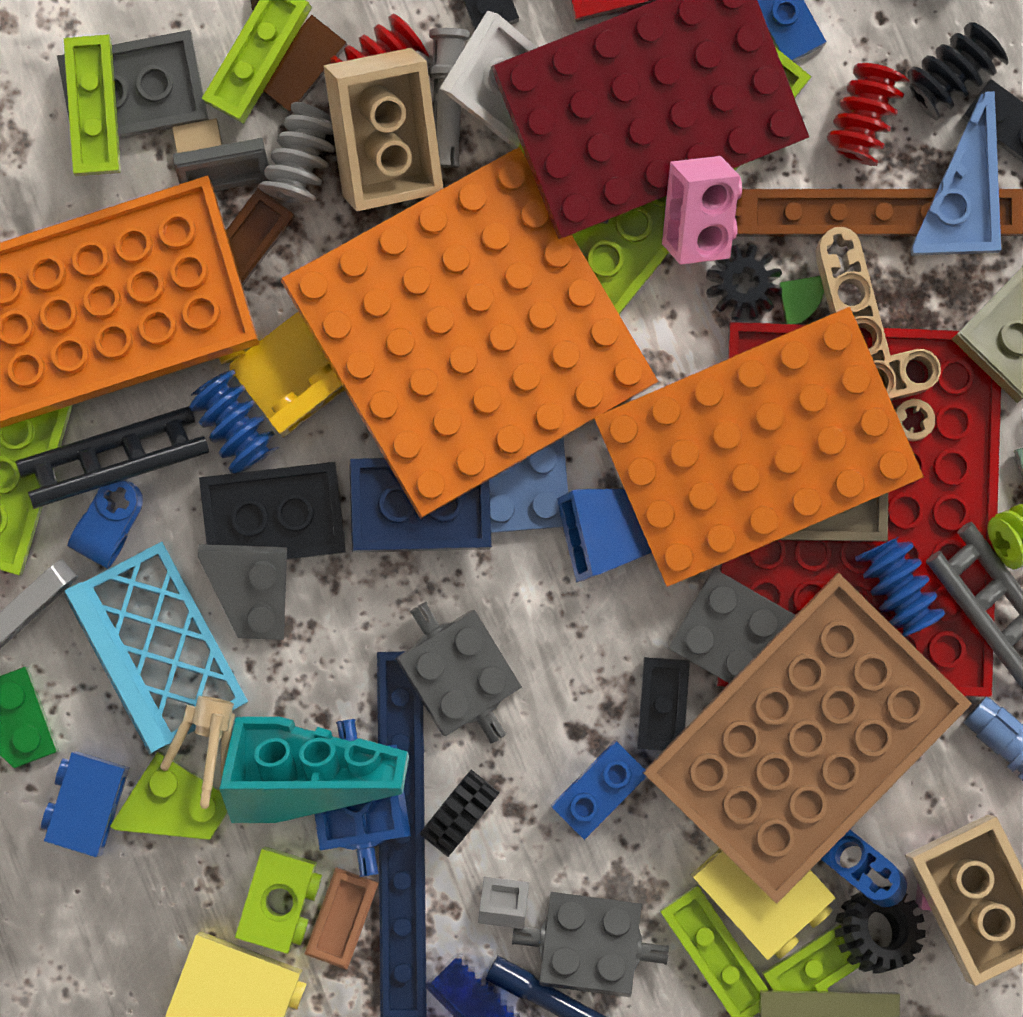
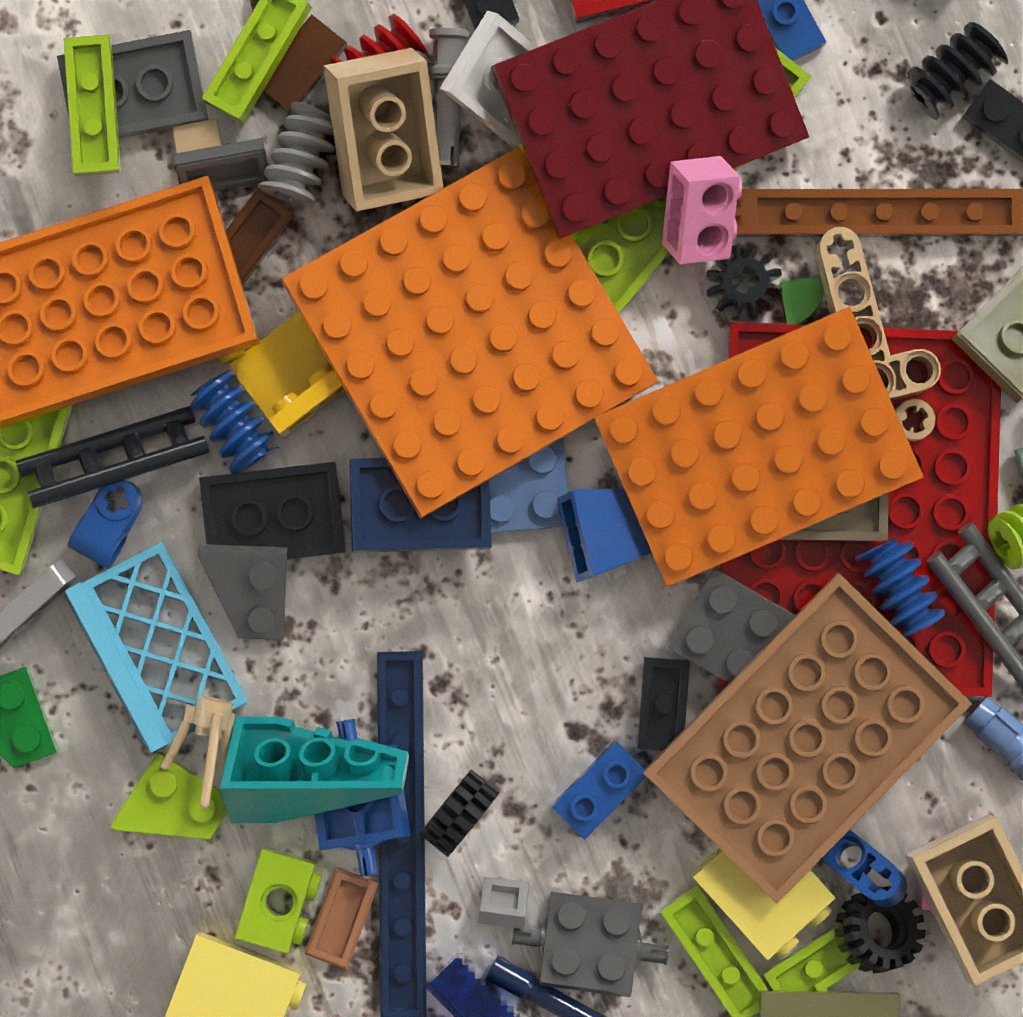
(84, 803): blue brick -> none
(458, 672): dark grey plate -> none
(865, 111): red piece -> none
(966, 205): medium blue wing -> none

